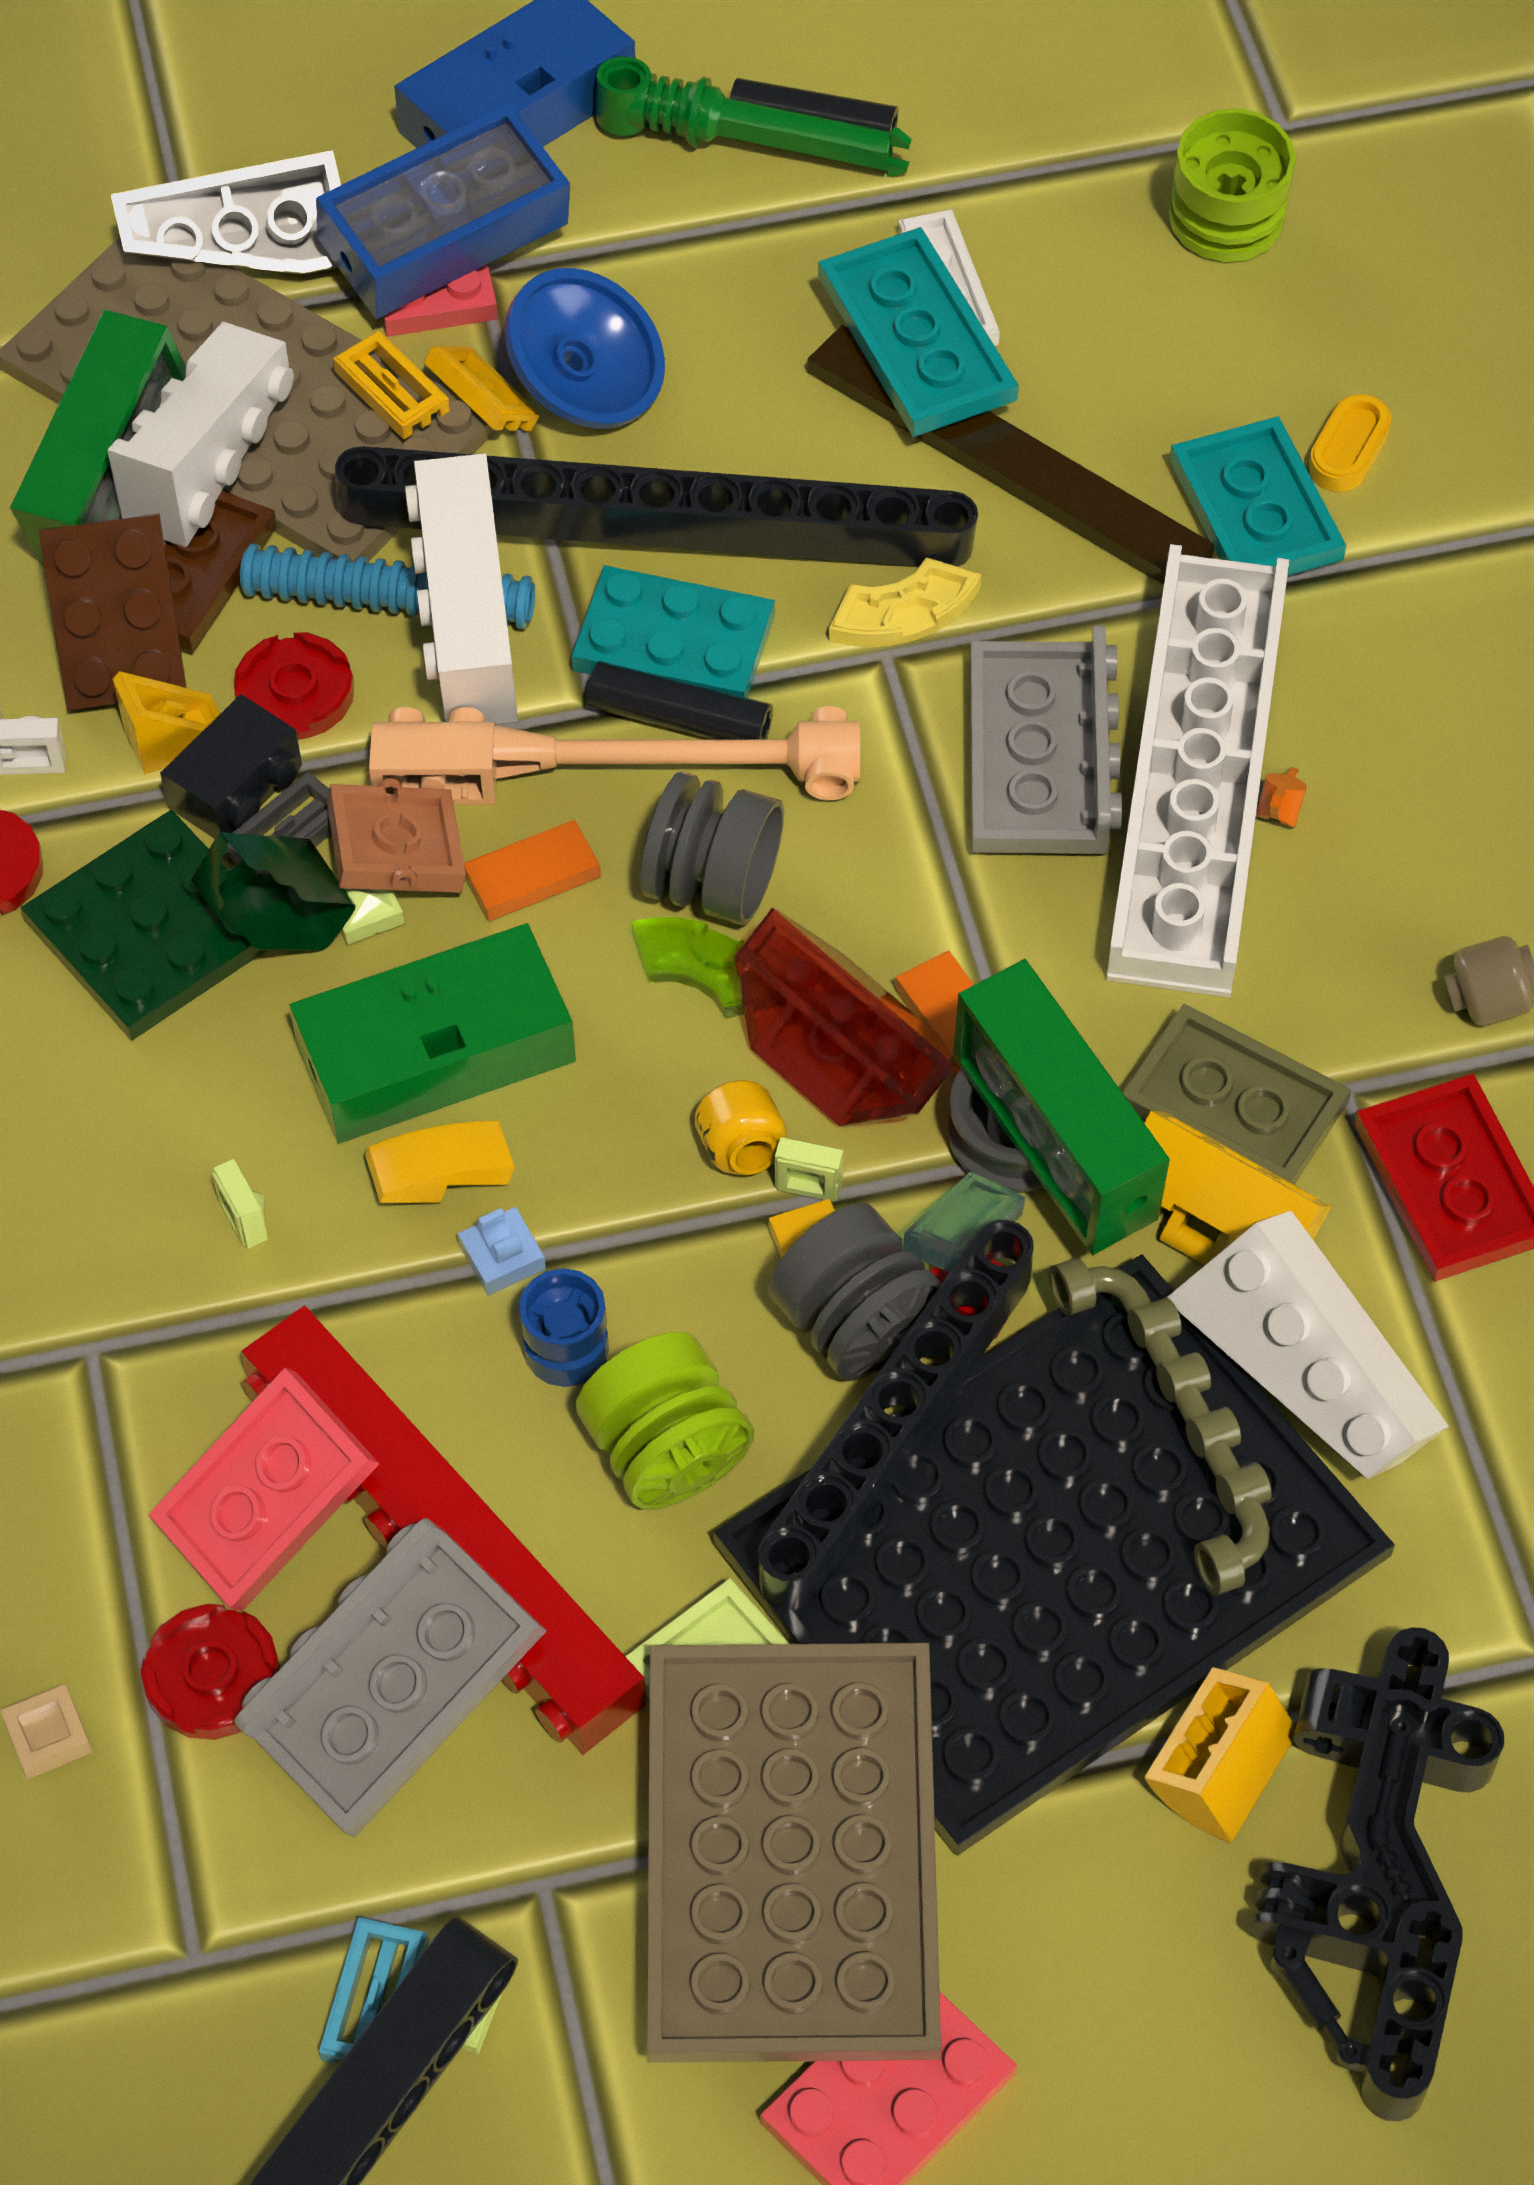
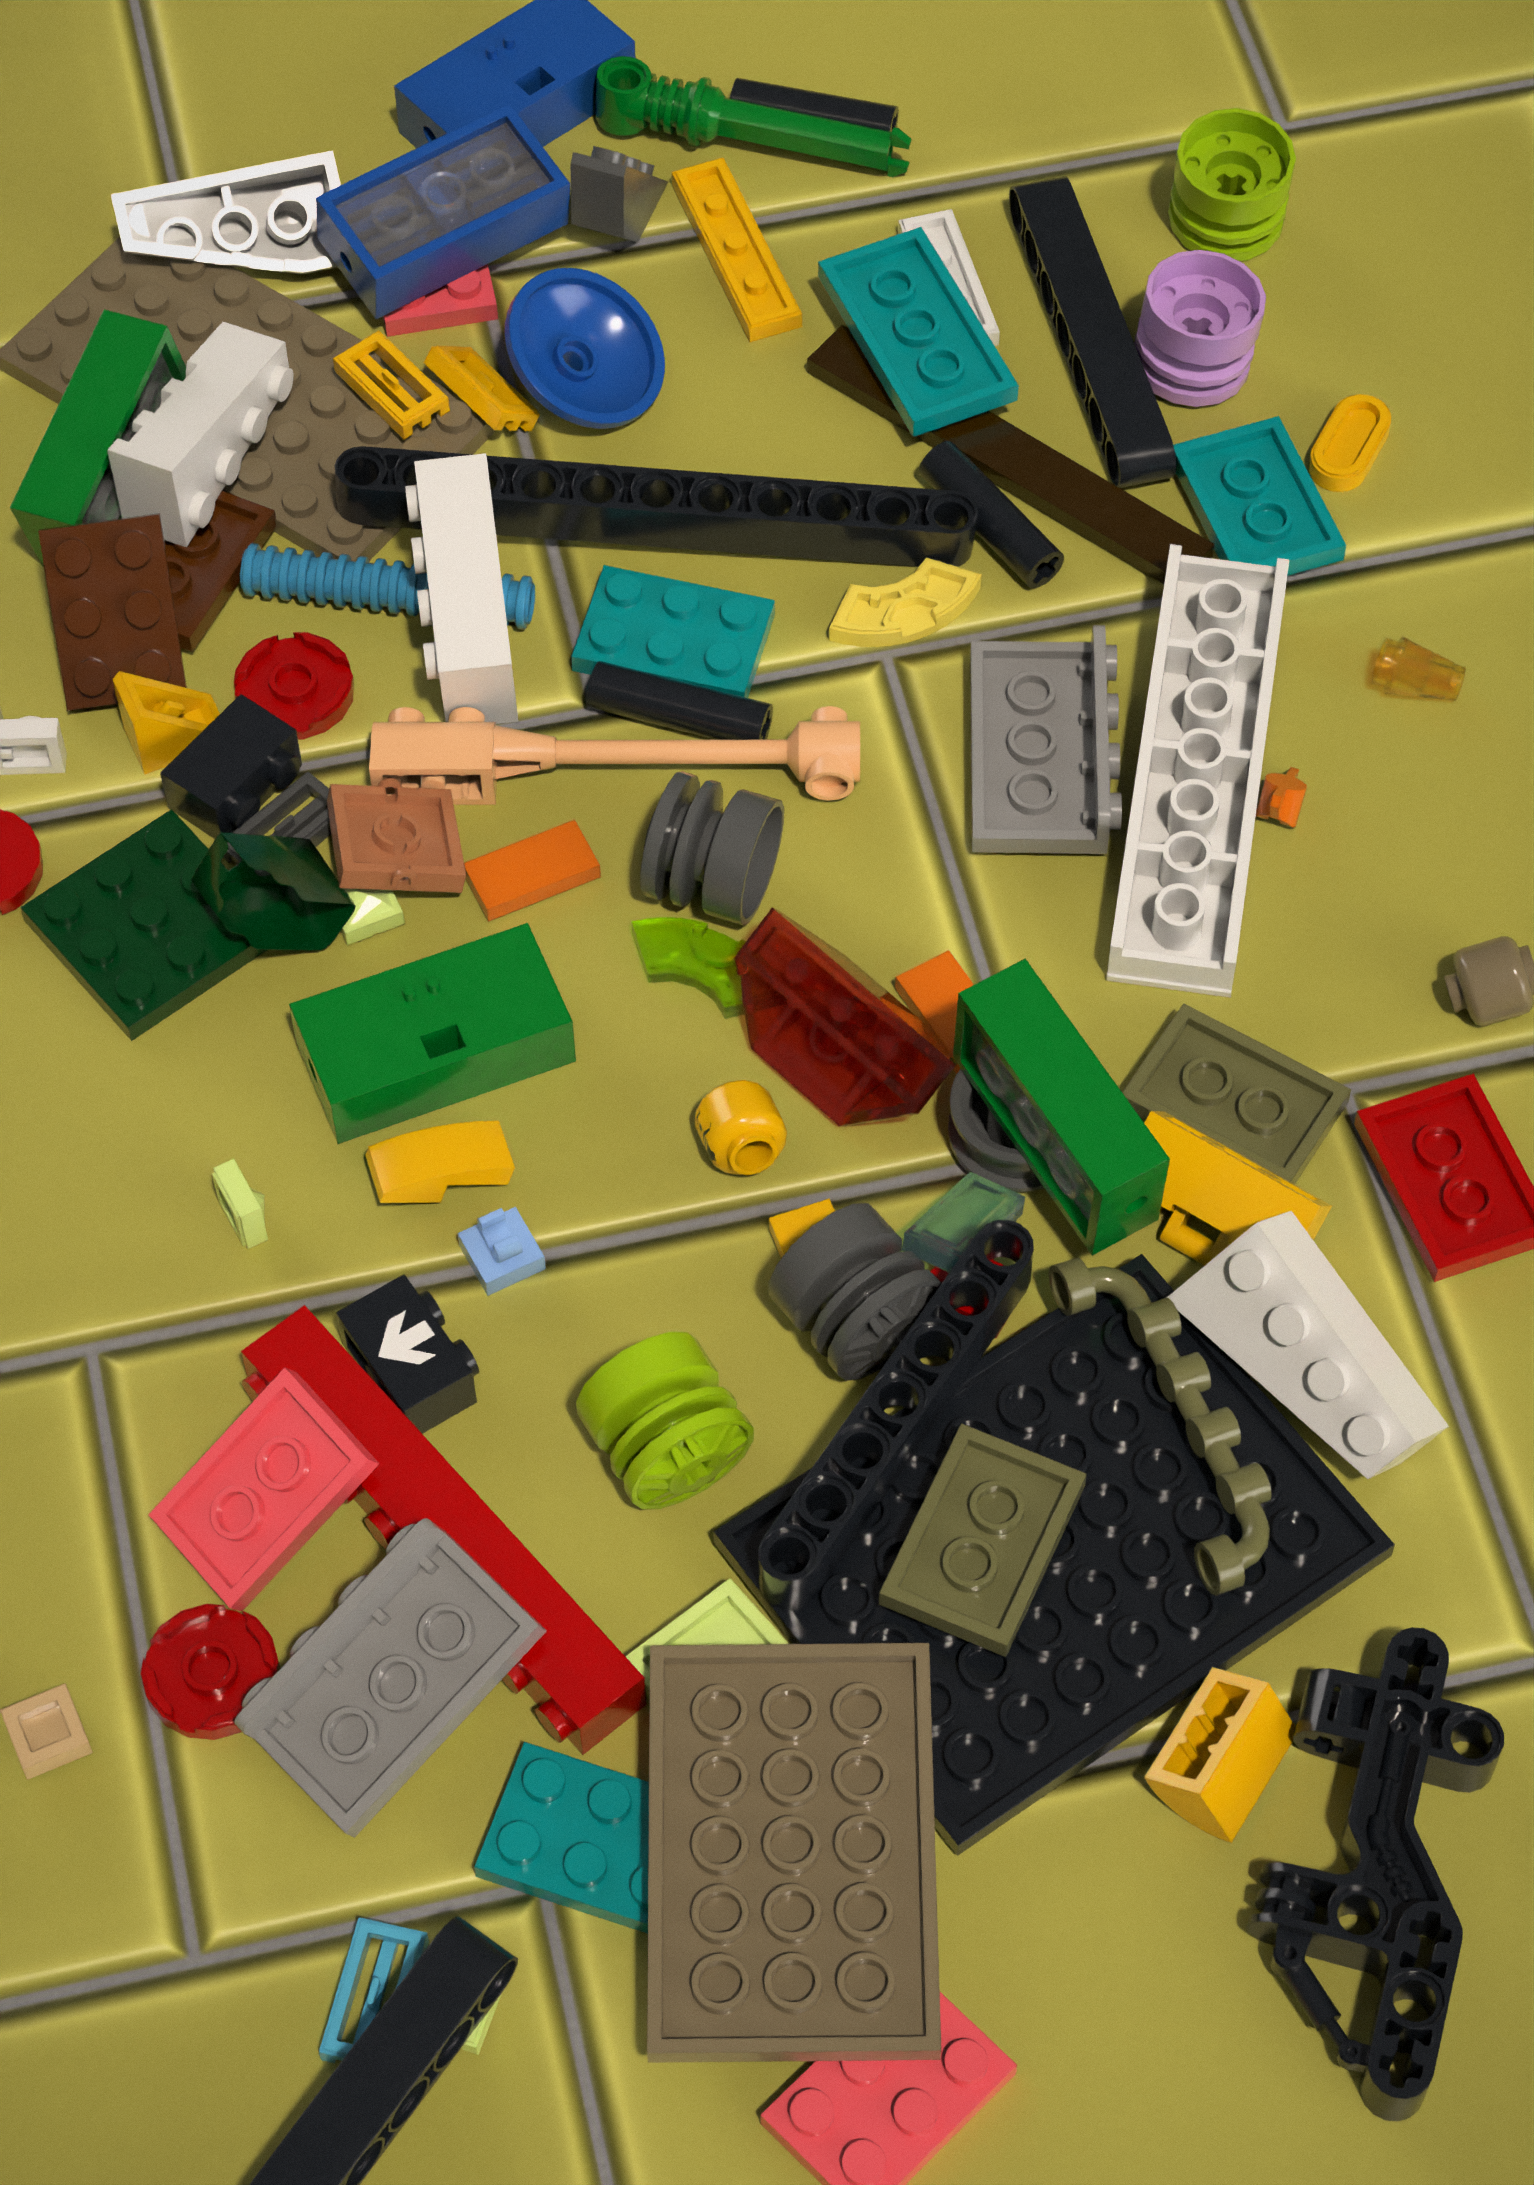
(408, 1353): none -> black brick
(564, 1327): blue wheel -> none
(572, 1837): none -> teal plate
(613, 193): none -> dark grey slope
(736, 250): none -> yellow tile
(808, 1169): yellowish green tile -> none
(982, 1539): none -> olive plate
(999, 520): none -> black piece
(1092, 333): none -> black beam
(1199, 327): none -> lavender wheel
(1416, 671): none -> clear yellow cone

